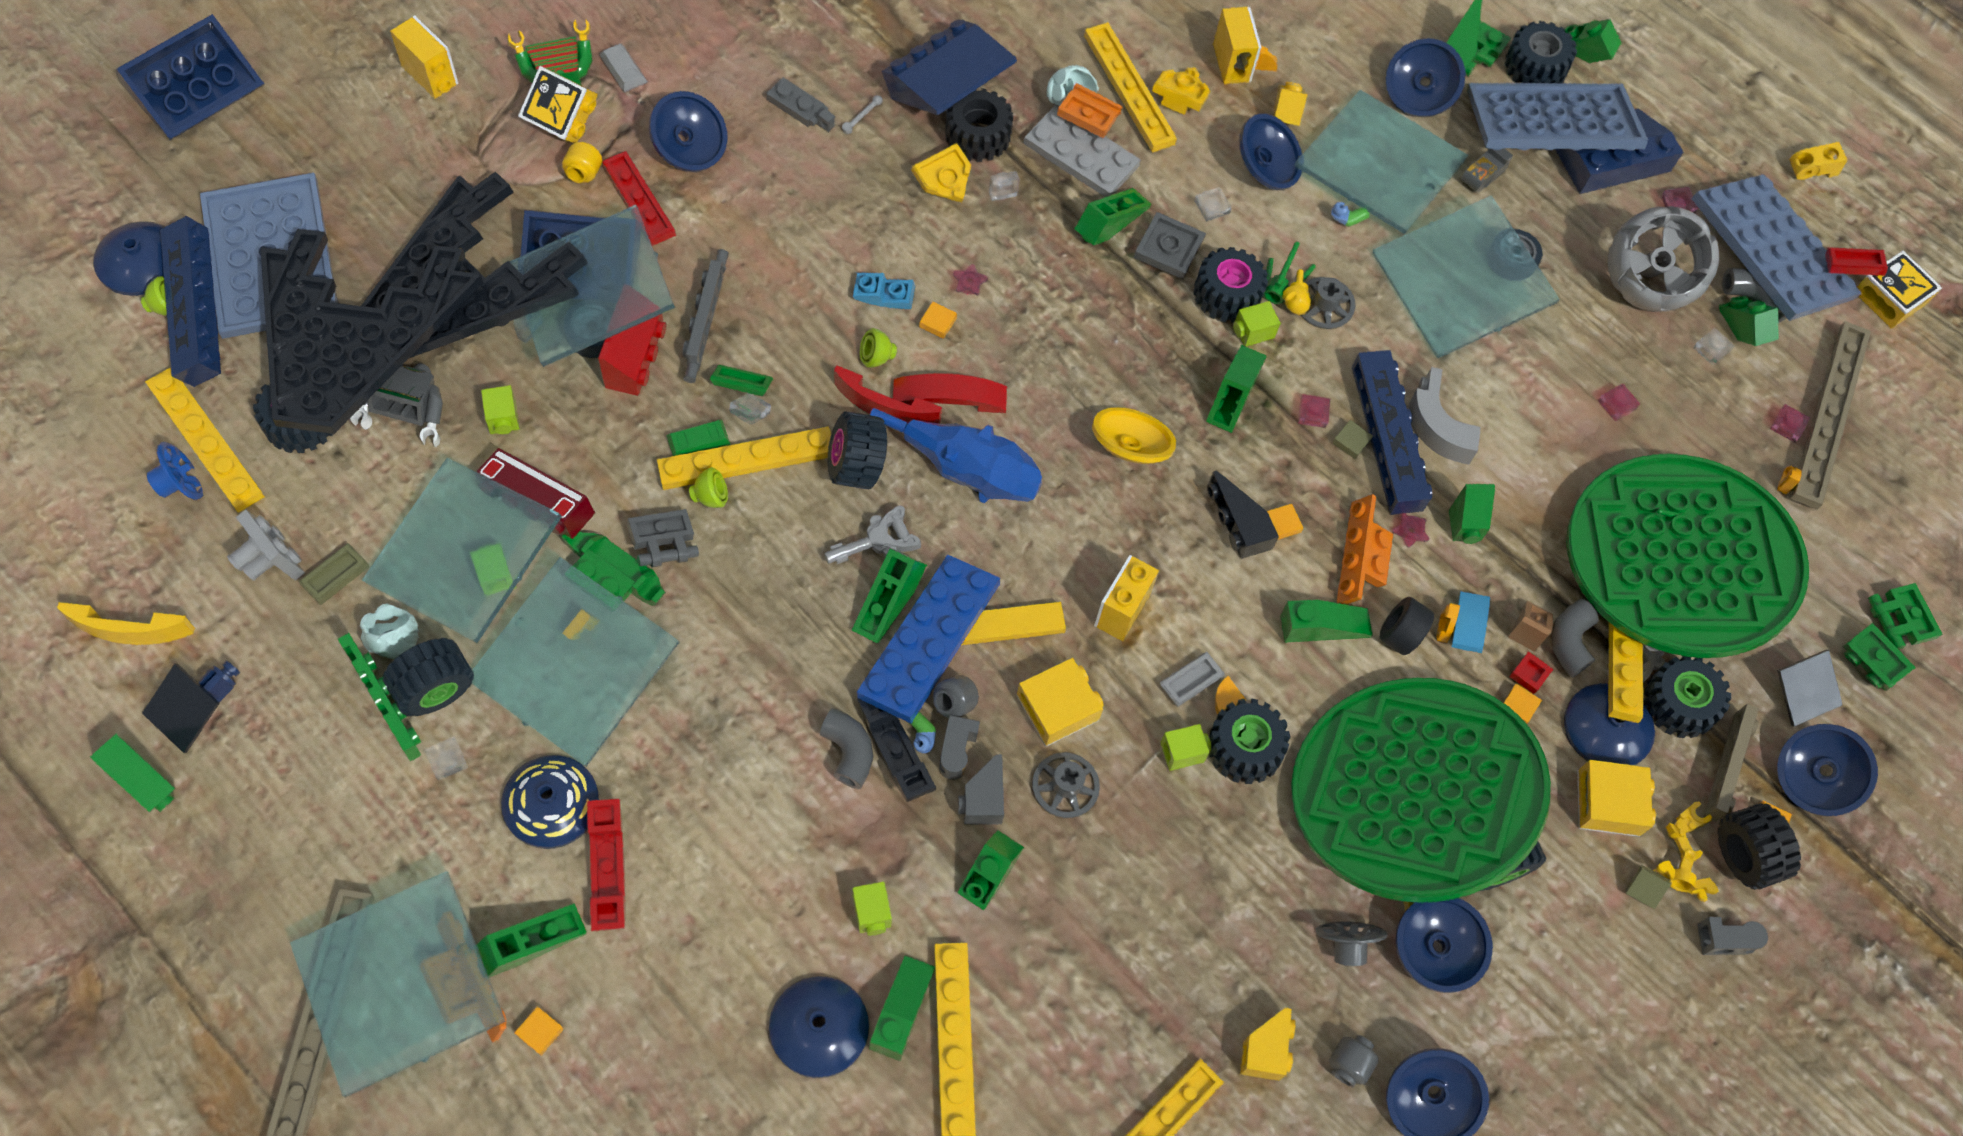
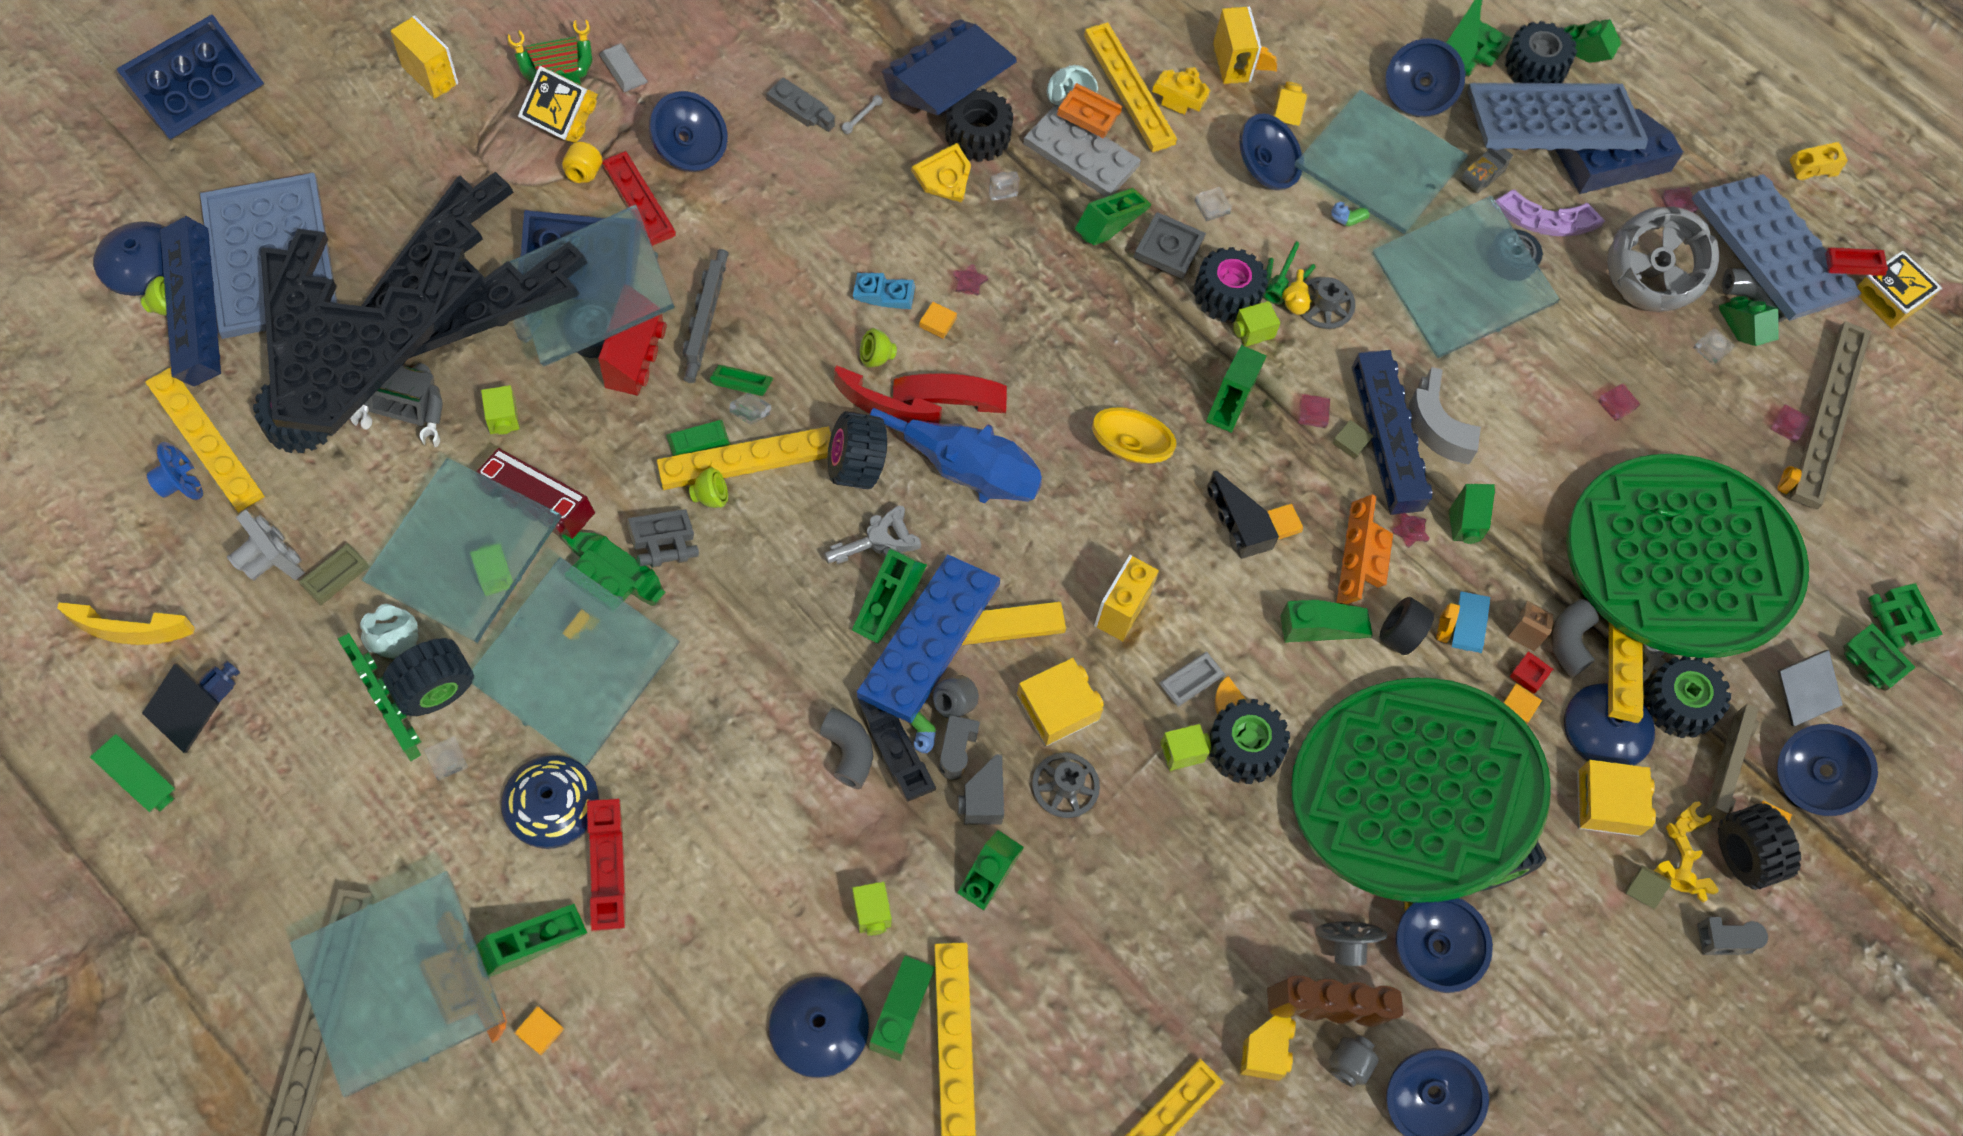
(1334, 1001): none -> reddish brown brick
(1554, 223): none -> lavender tile

